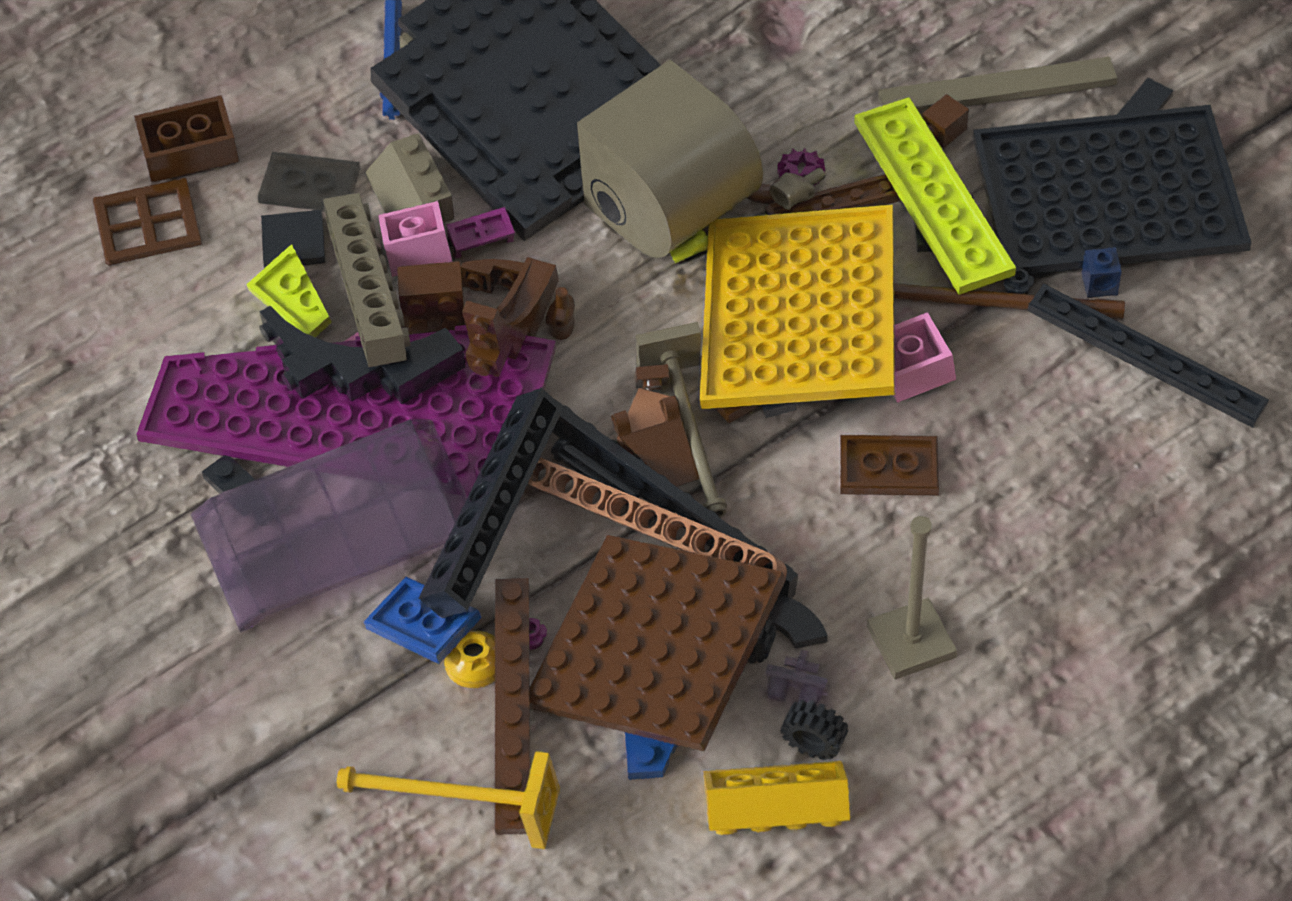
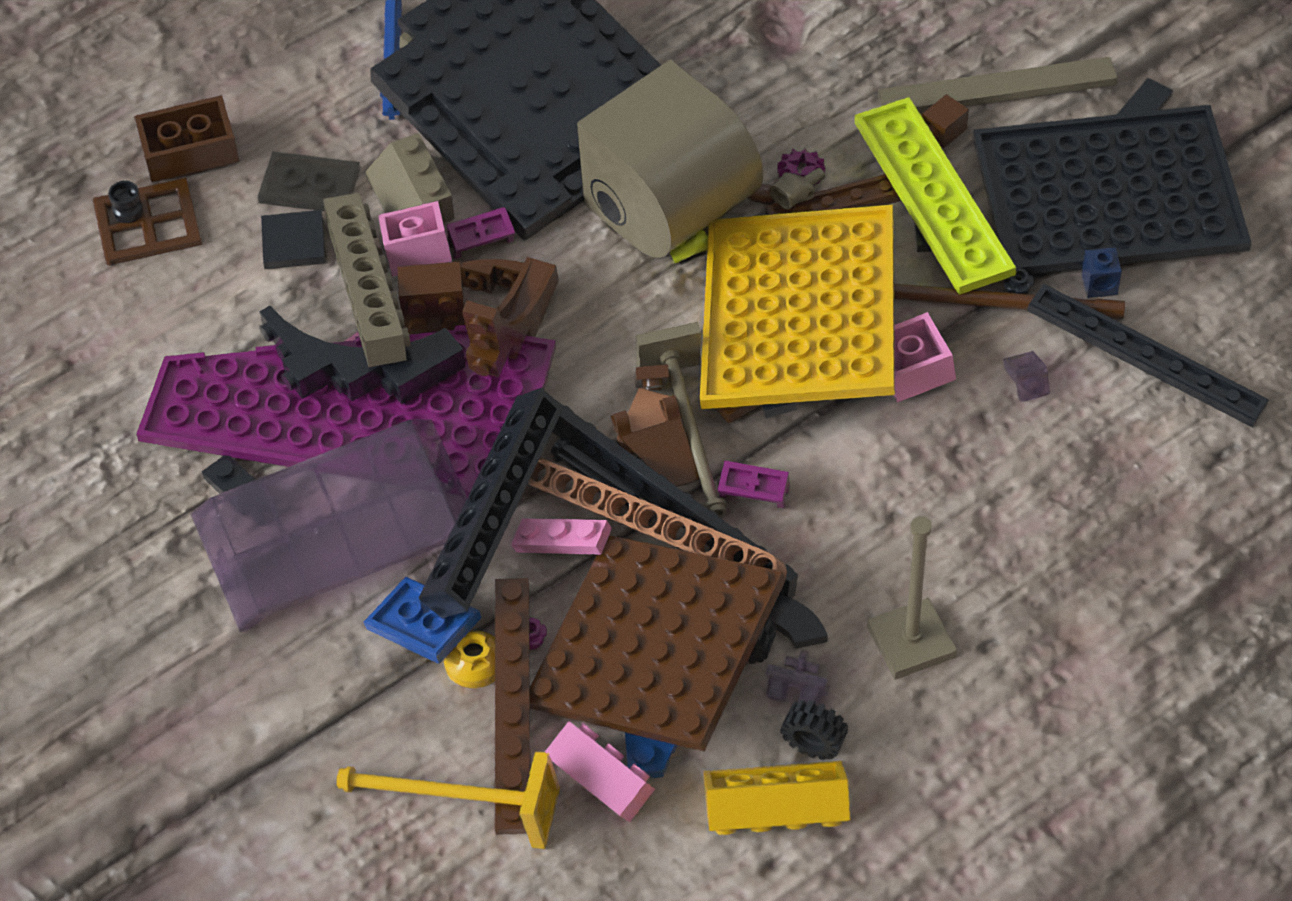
(125, 201): none -> black wheel
(290, 293): neon yellow wing -> none
(560, 314): reddish brown piece -> none
(561, 536): none -> bright pink plate
(600, 770): none -> bright pink brick
(754, 483): none -> magenta hinge
(889, 465): reddish brown tile -> none
(1029, 375): none -> clear purple bracket

